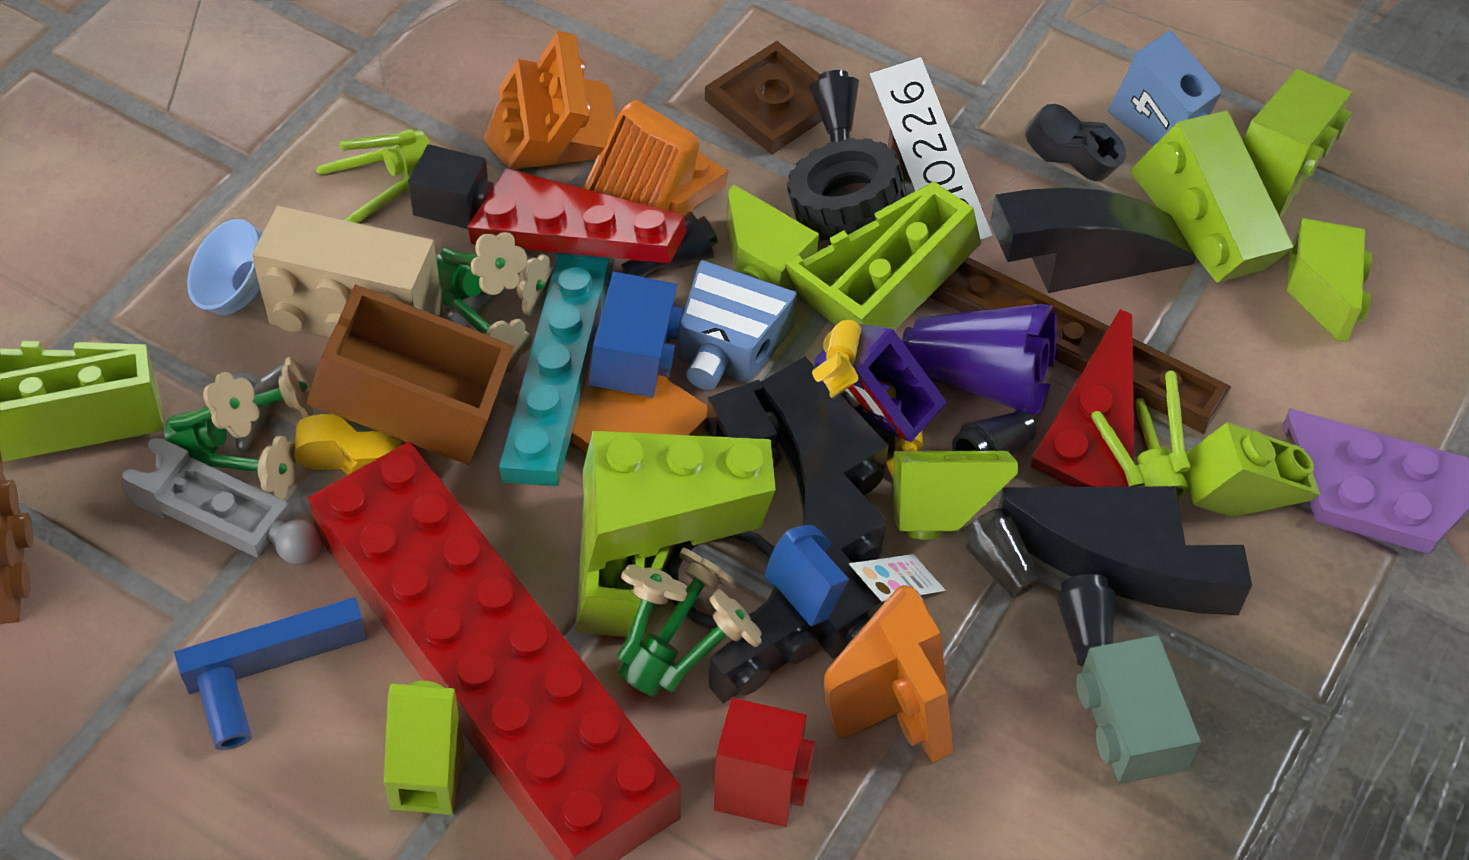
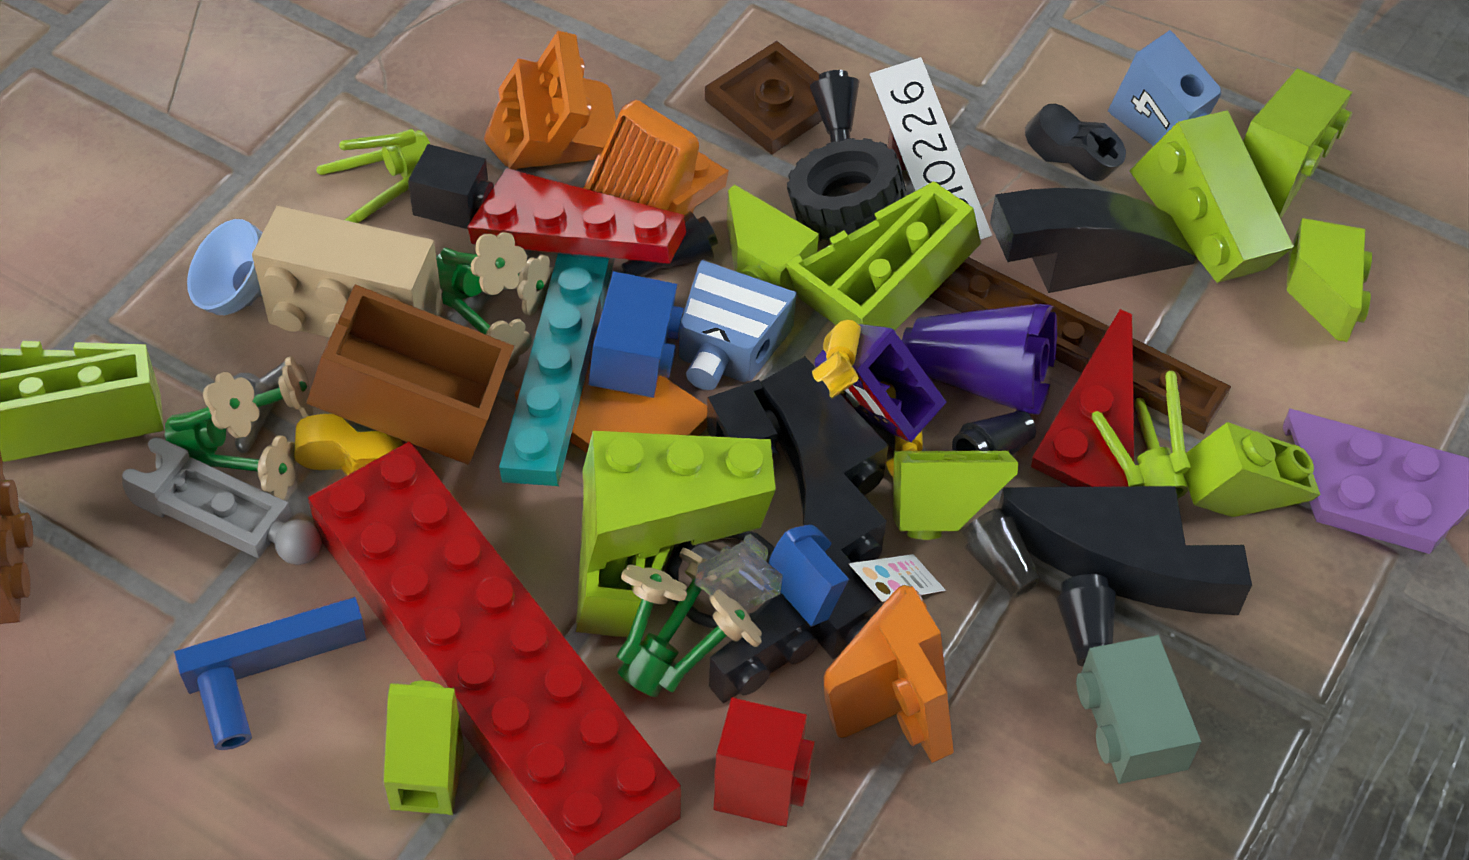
(741, 574): none -> clear tile

